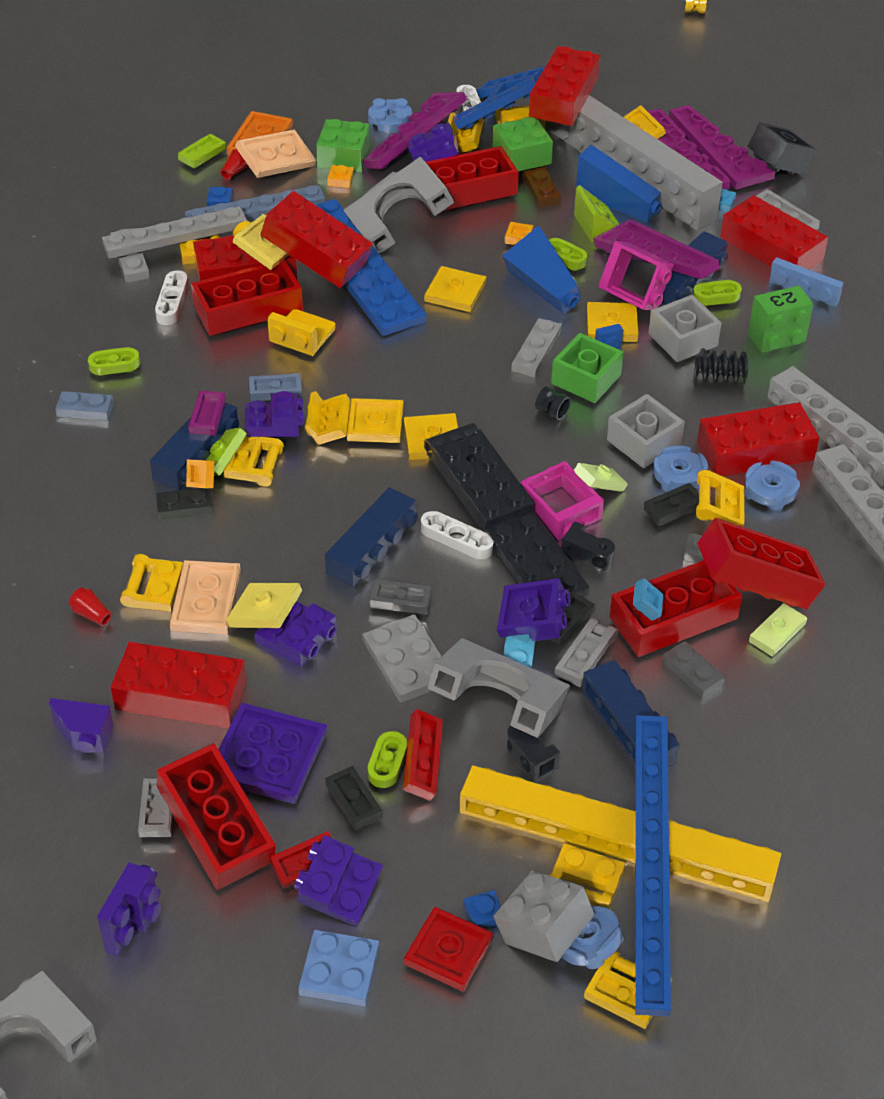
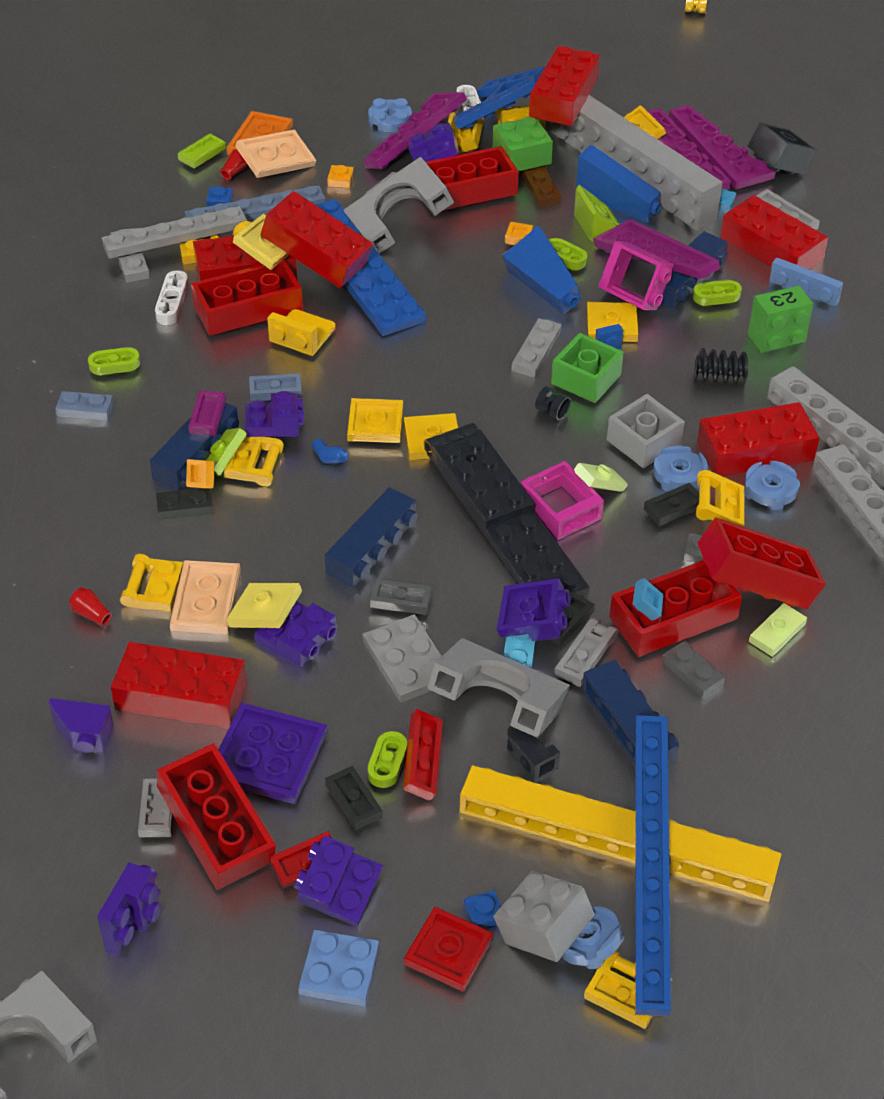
(327, 418): yellow bracket -> none
(331, 454): none -> blue arm
(343, 144): bright green brick -> none
(451, 525): white beam -> none
(455, 289): yellow plate -> none
(587, 548): black leg -> none
(590, 871): yellow plate -> none
(684, 328): light grey brick -> none

